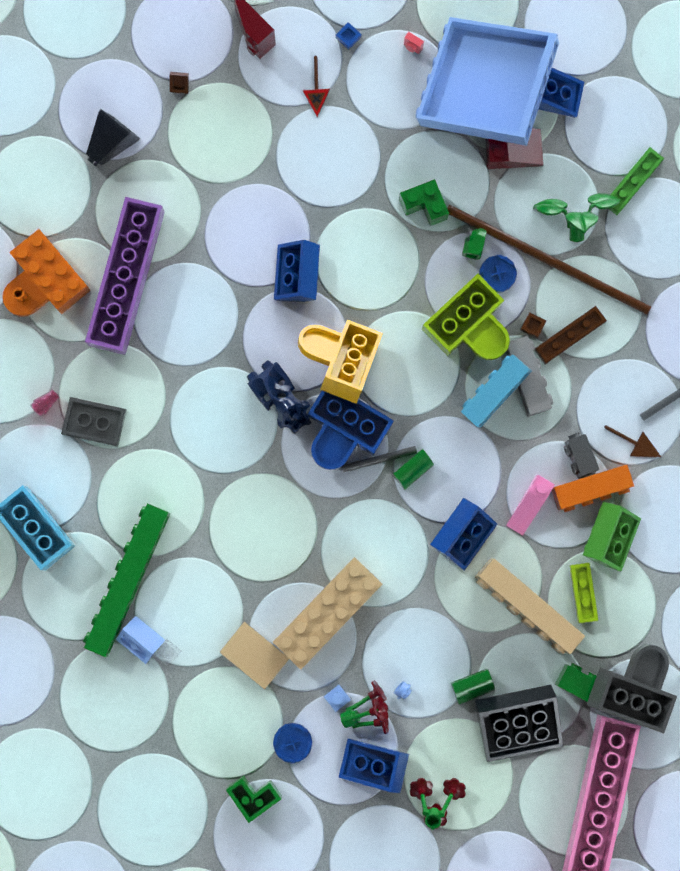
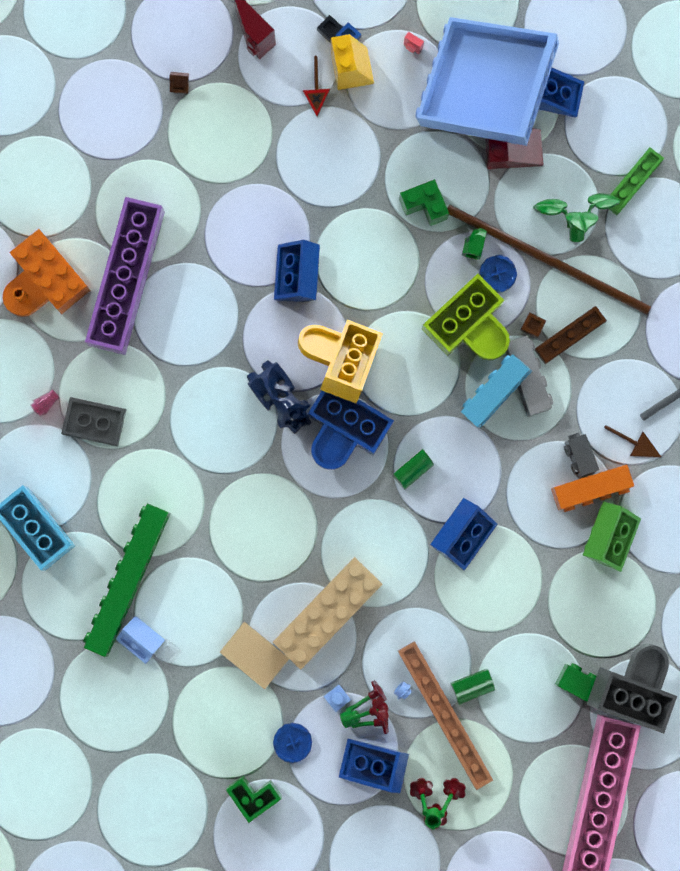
(108, 139): black slope -> none
(329, 28): none -> black plate
(350, 62): none -> yellow slope
(379, 459): dark grey bar -> none
(445, 715): none -> nougat plate
(519, 723): black slope -> none
(529, 606): tan brick -> none
(530, 504): bright pink slope -> none
(583, 592): lime plate -> none

